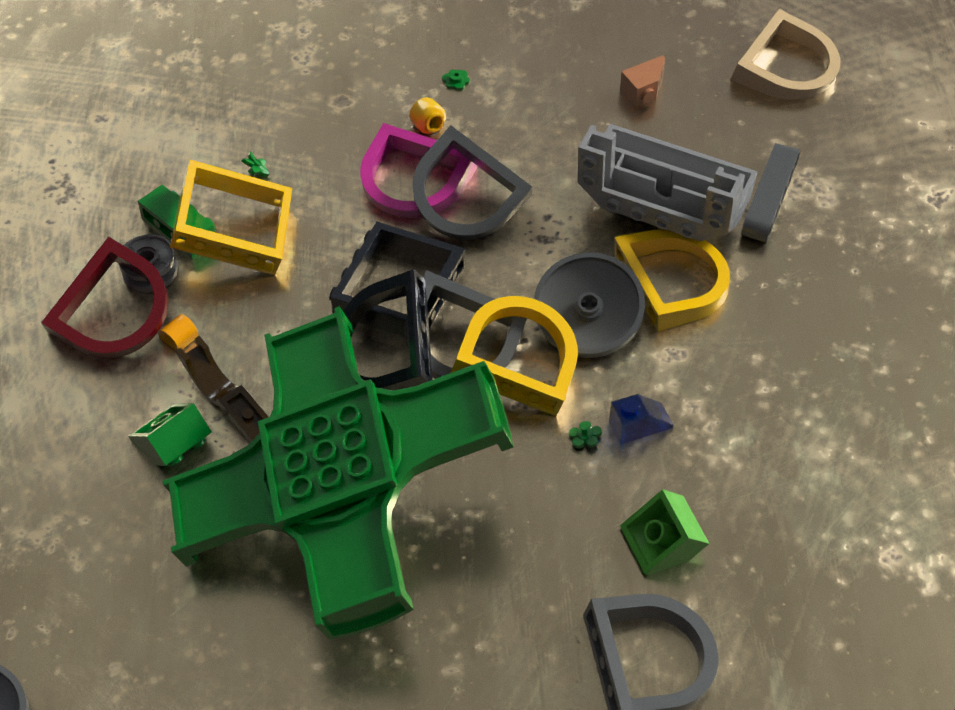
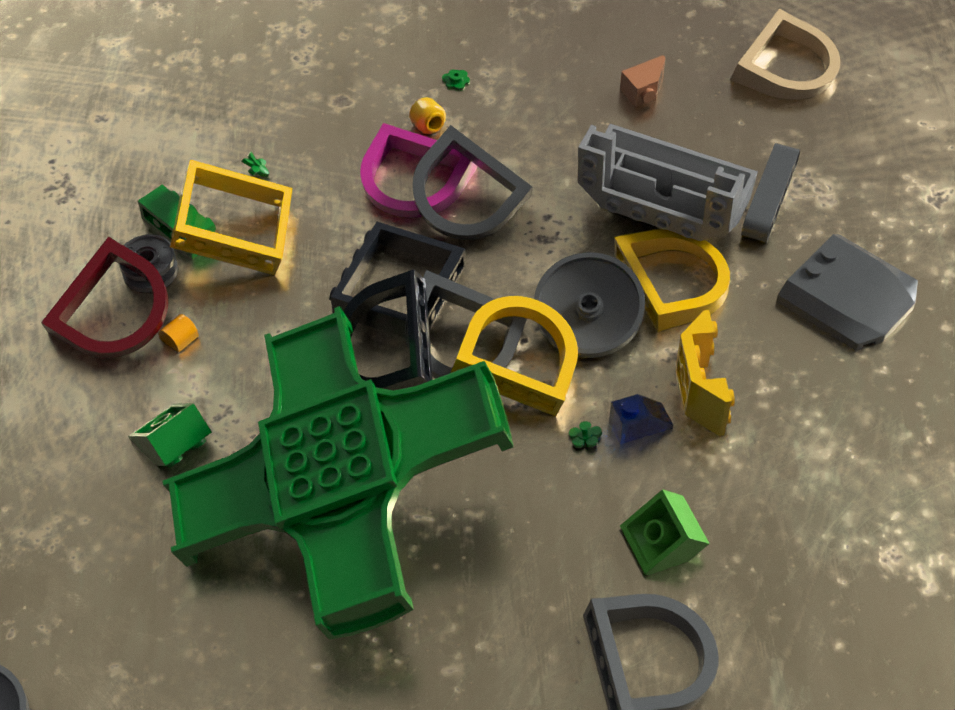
(220, 391): dark brown piece -> none
(702, 398): none -> yellow slope
(850, 293): none -> dark grey wedge

